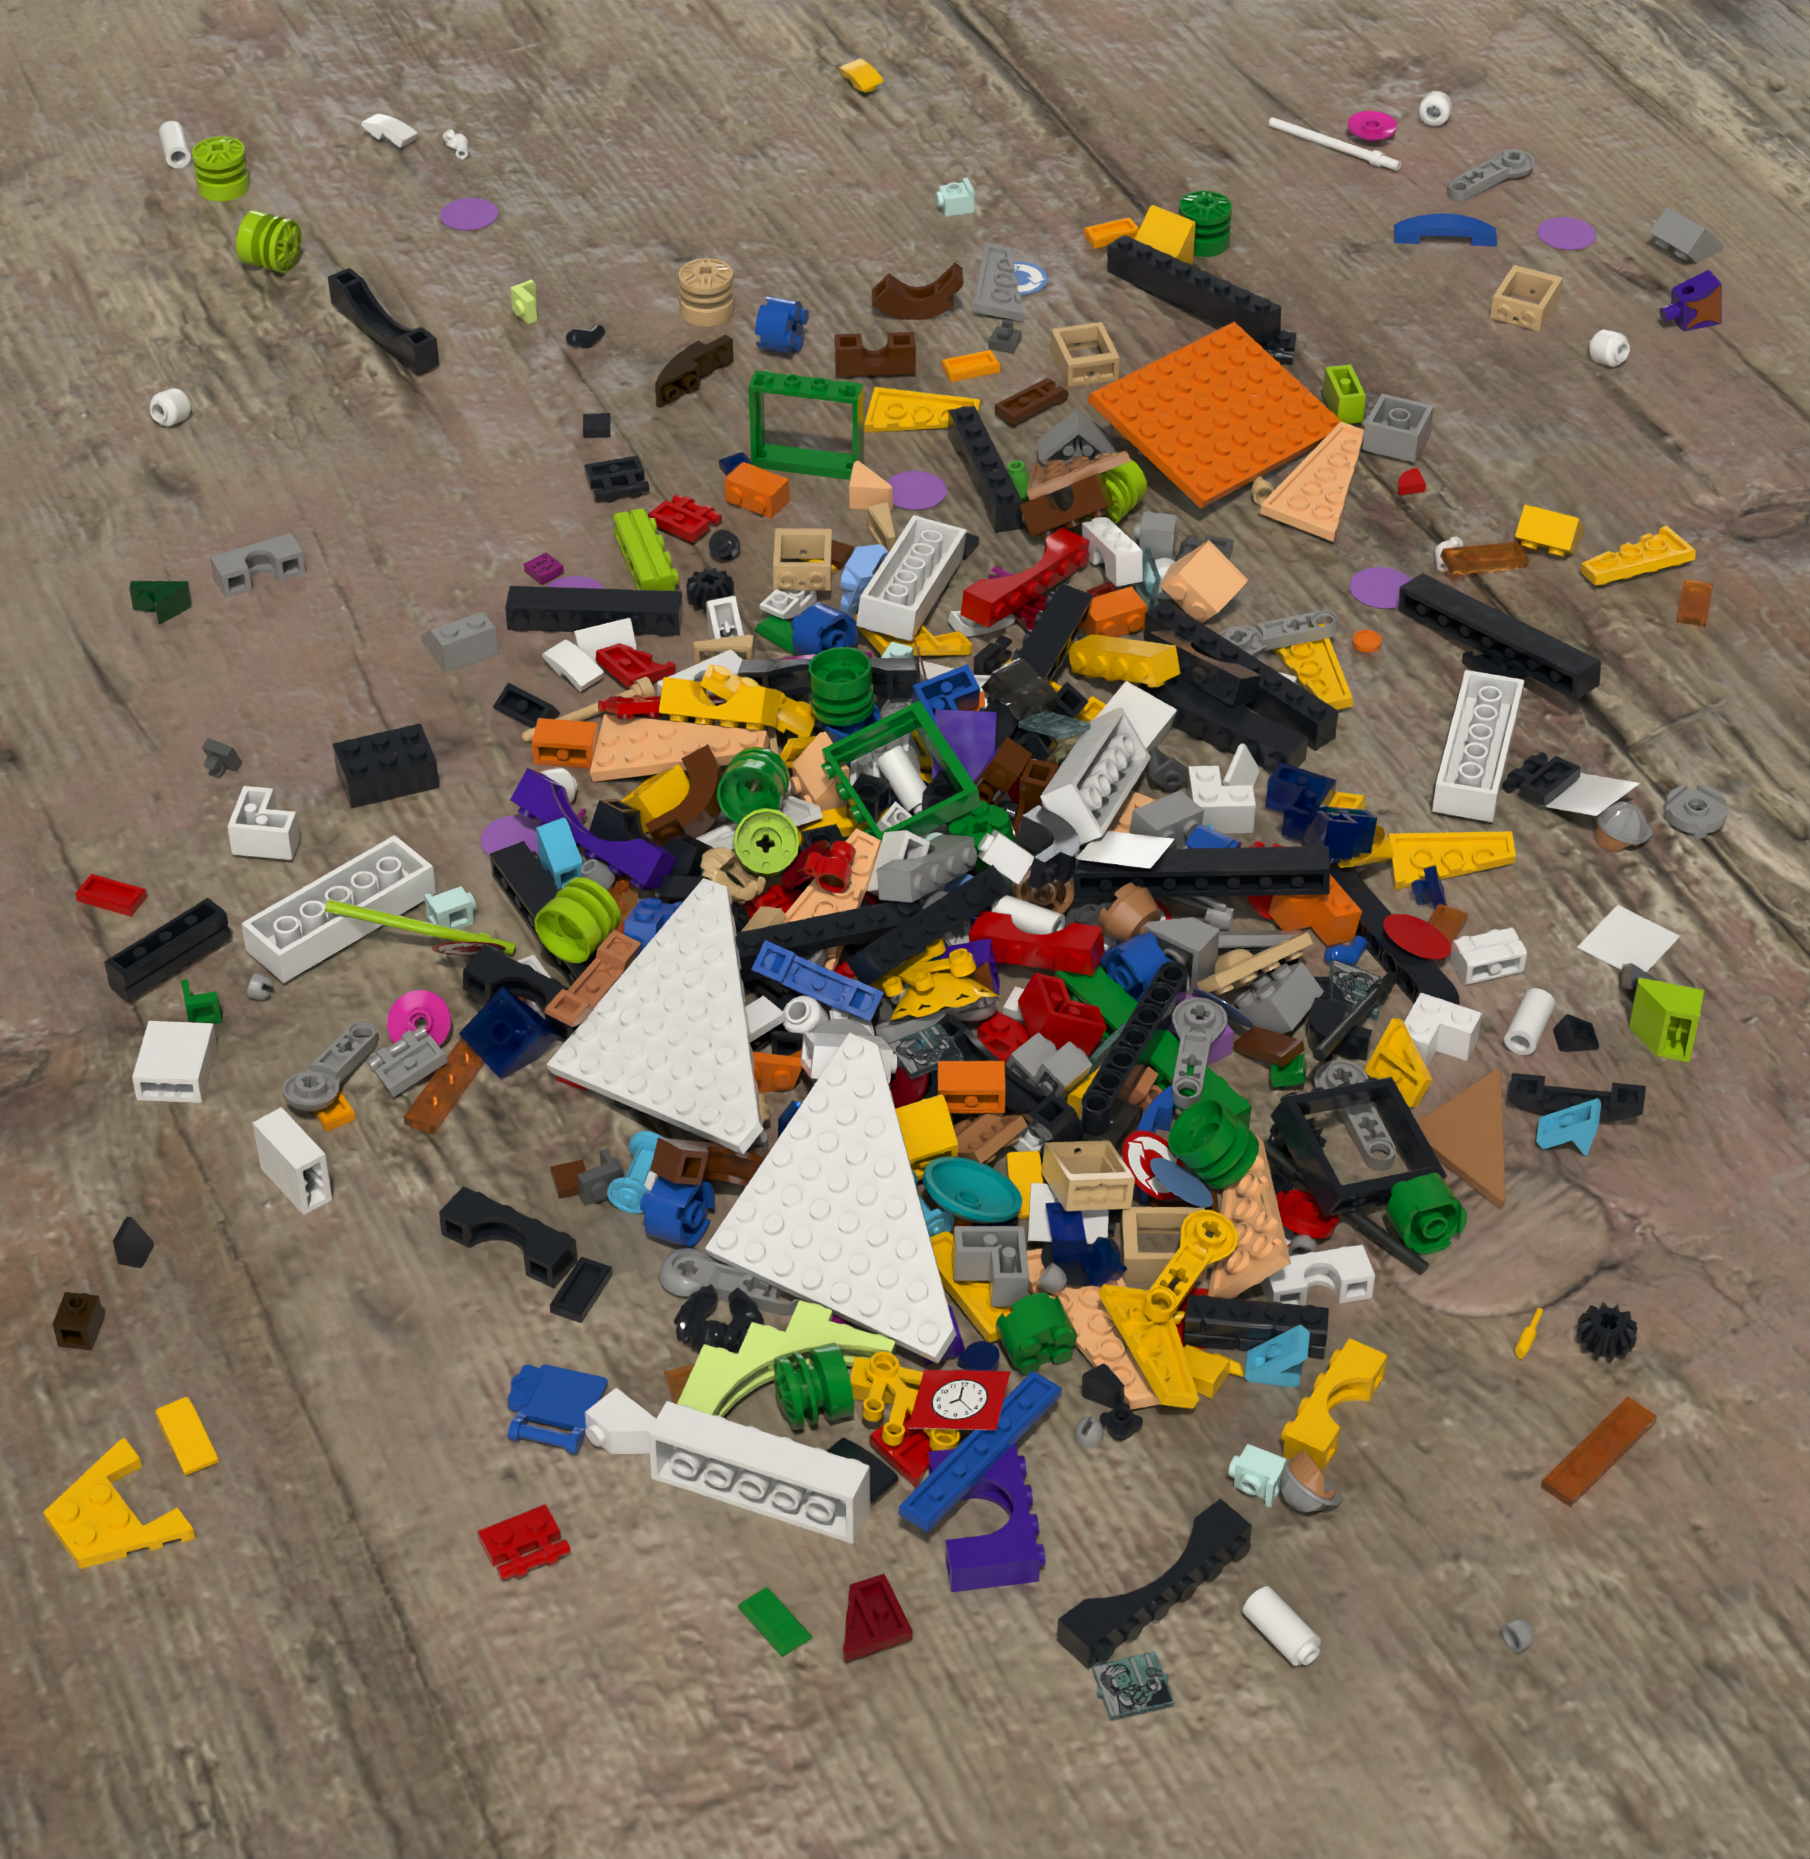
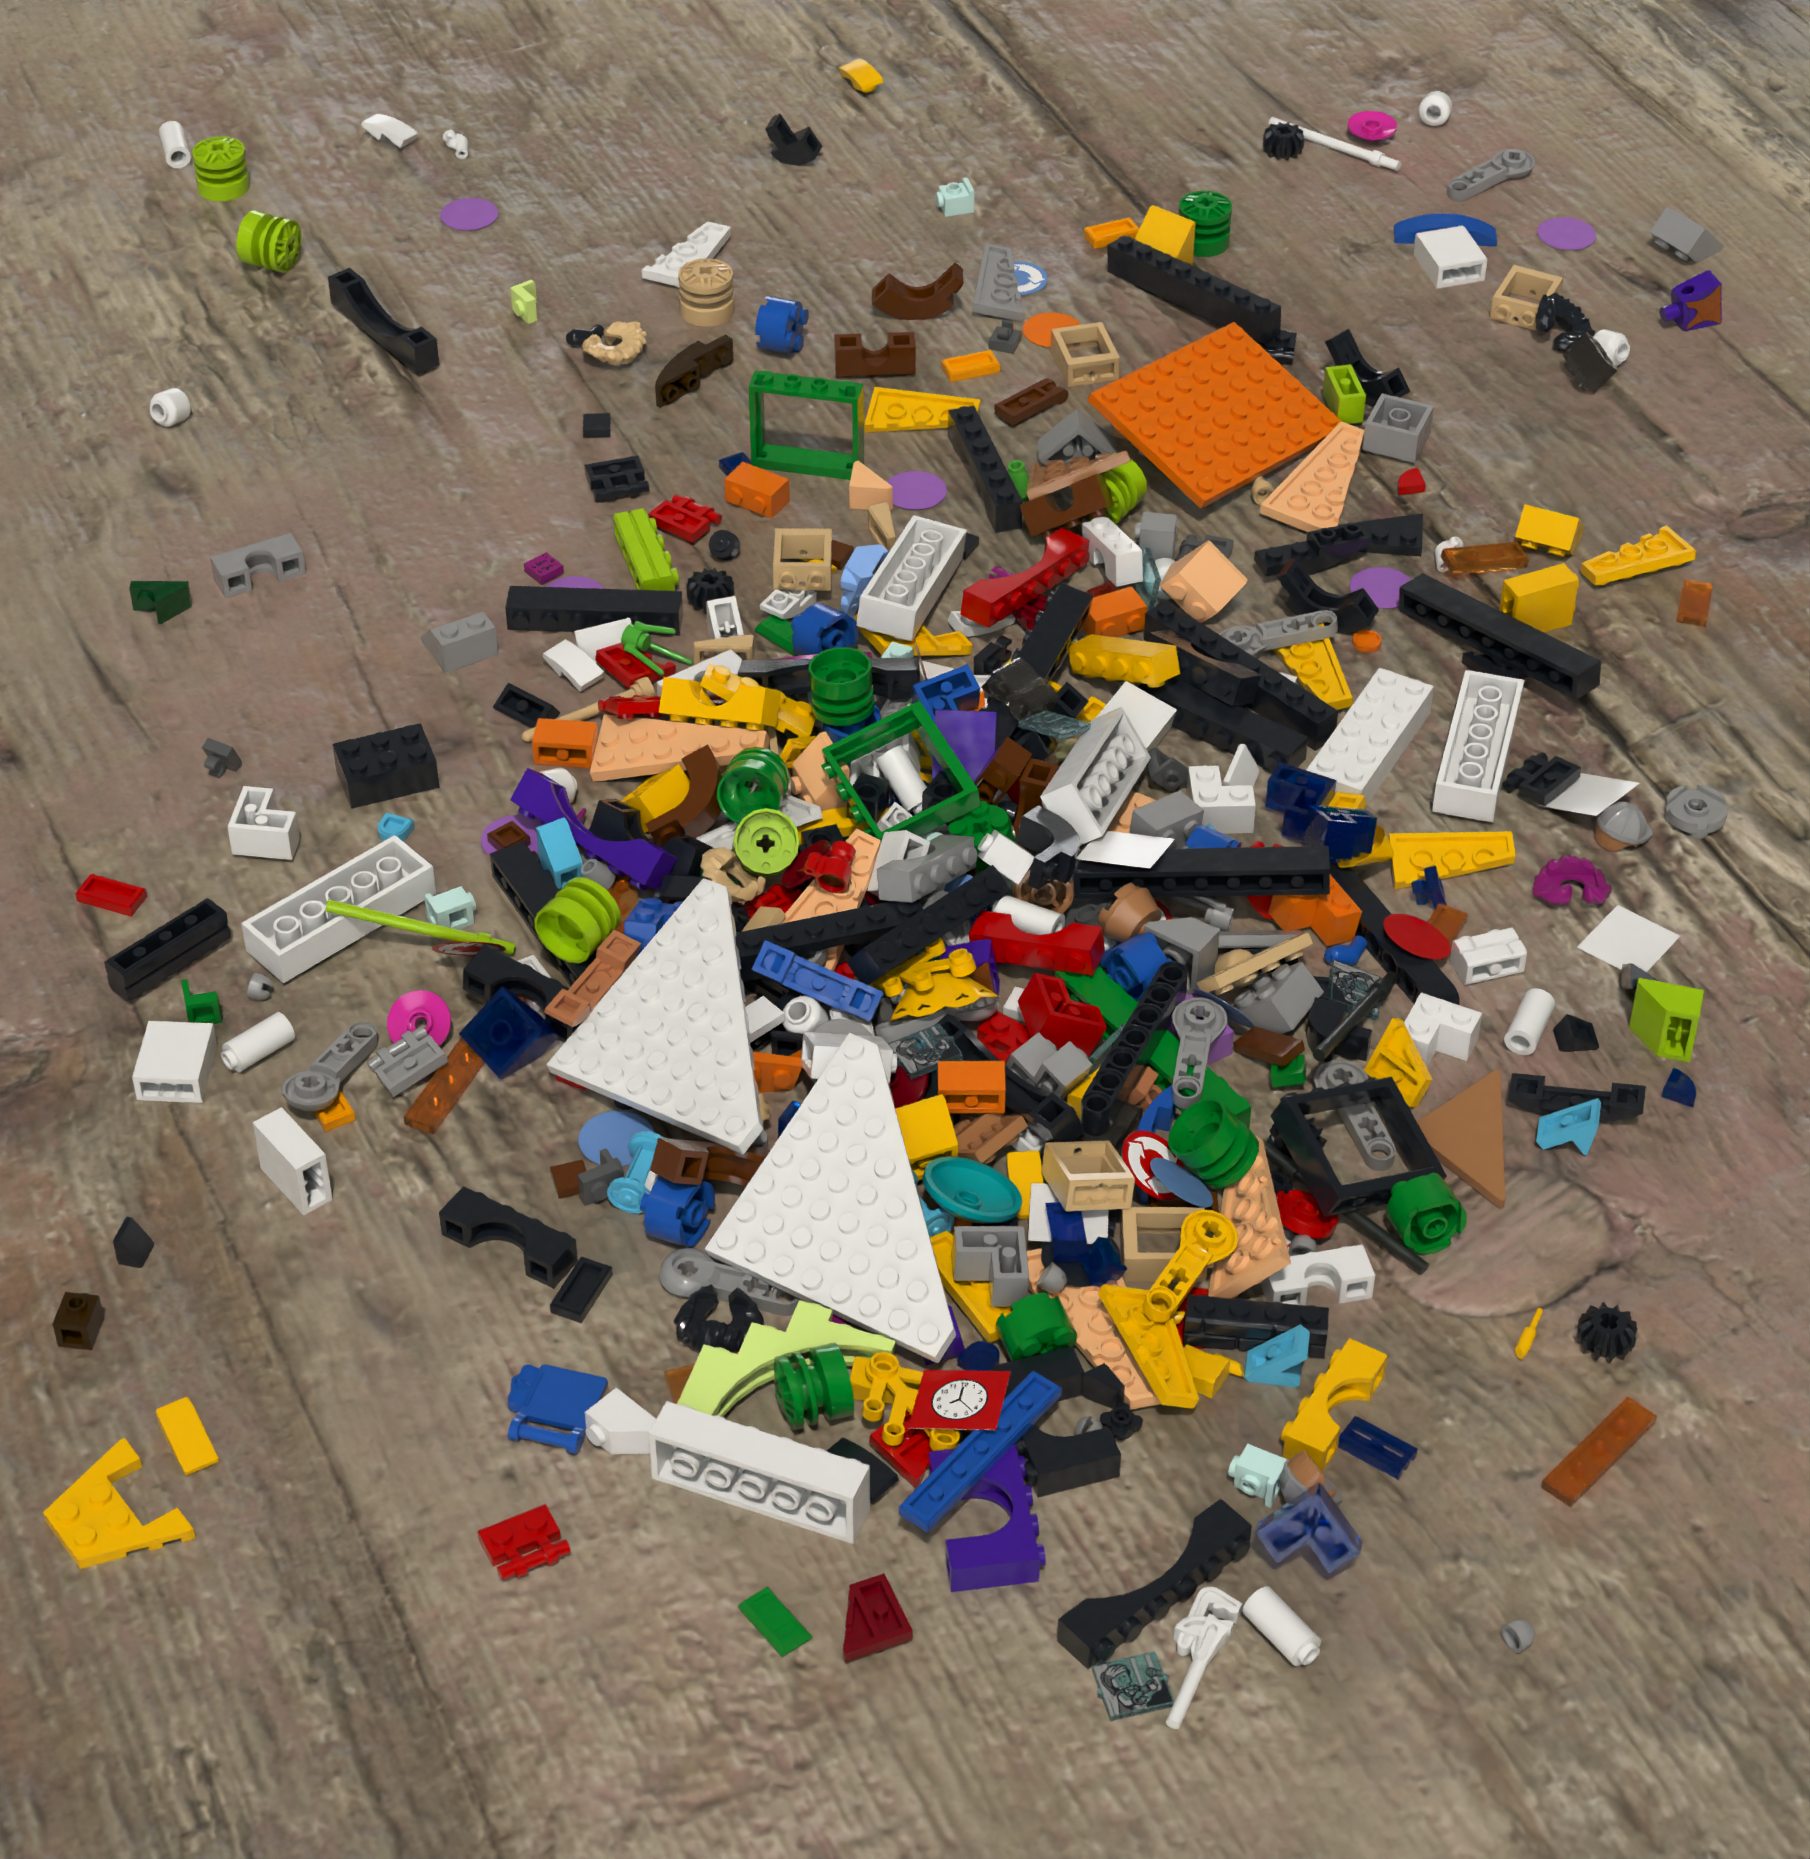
(257, 1042): none -> white brick
(395, 825): none -> medium azure tile
(507, 835): none -> reddish brown tile
(613, 1132): none -> medium blue sticker
(632, 343): none -> tan piece
(636, 638): none -> bright green plant
(700, 244): none -> white wing
(792, 147): none -> black brick
(1038, 327): none -> orange sticker
(1057, 1461): none -> black arch
(1204, 1639): none -> white piece
(1283, 141): none -> black gear
(1310, 1520): none -> clear blue brick
(1319, 551): none -> black slope
(1352, 610): none -> black arch
(1373, 1450): none -> clear blue tile
(1374, 382): none -> black arch
(1374, 733): none -> white brick
(1394, 535): none -> black wing
(1450, 257): none -> white brick
(1541, 597): none -> yellow brick
(1549, 880): none -> magenta piece
(1569, 317): none -> black piece
(1589, 363): none -> clear smoke brick
(1680, 1088): none -> clear blue tile

